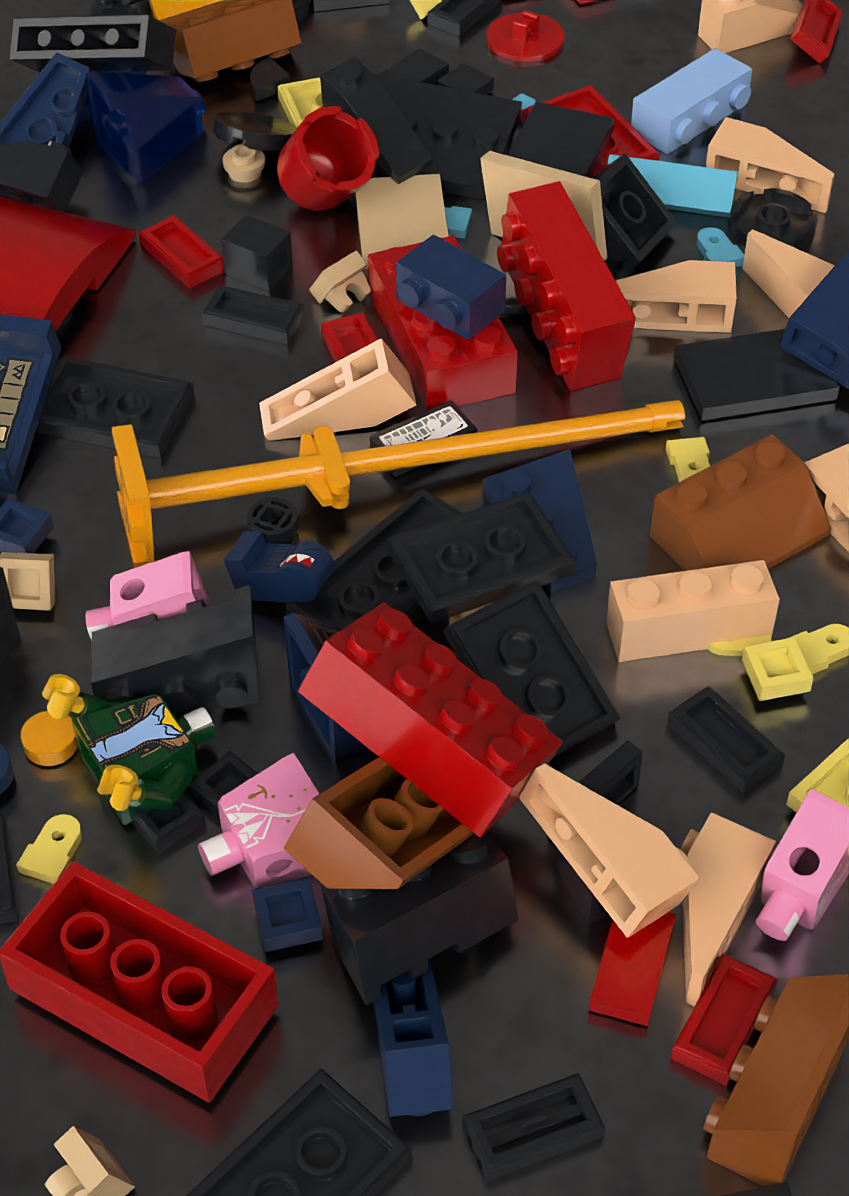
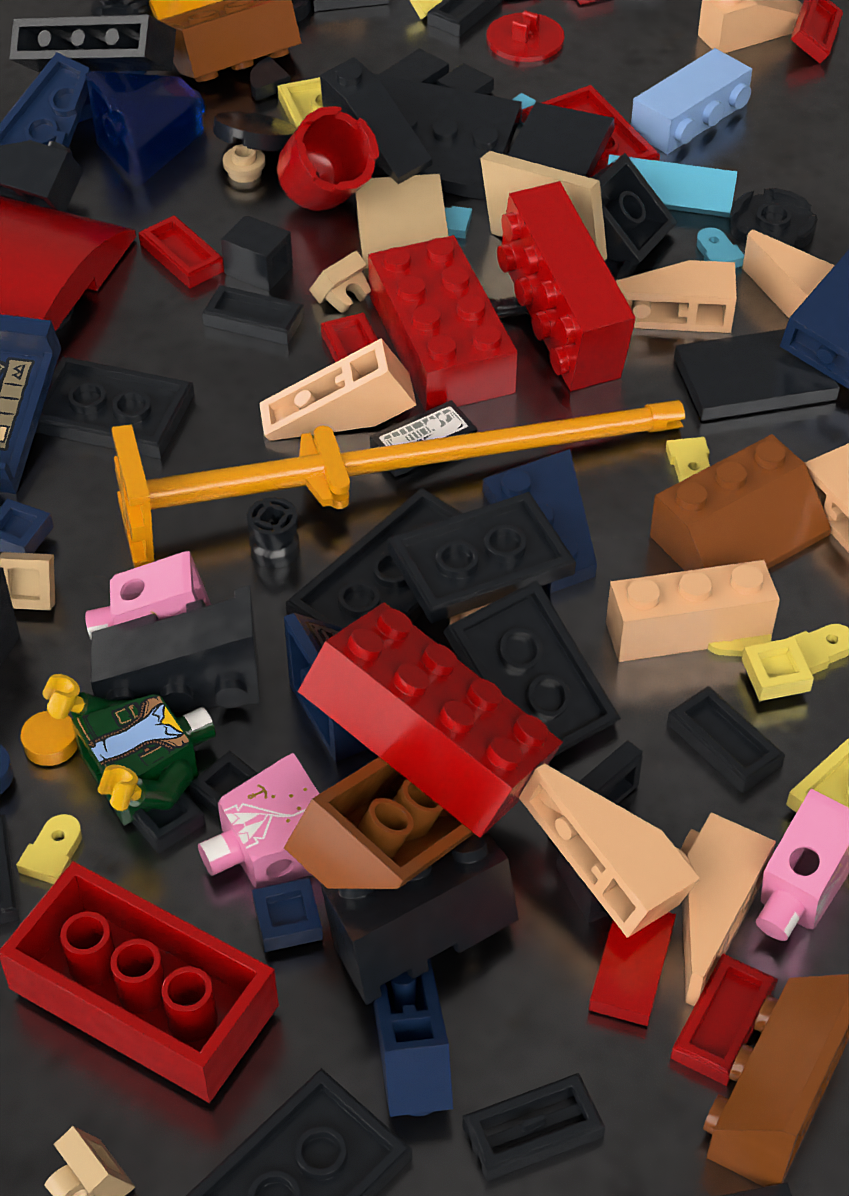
(278, 570): dark blue leg -> none
(450, 287): dark blue brick -> none
(768, 162): light nougat slope -> none

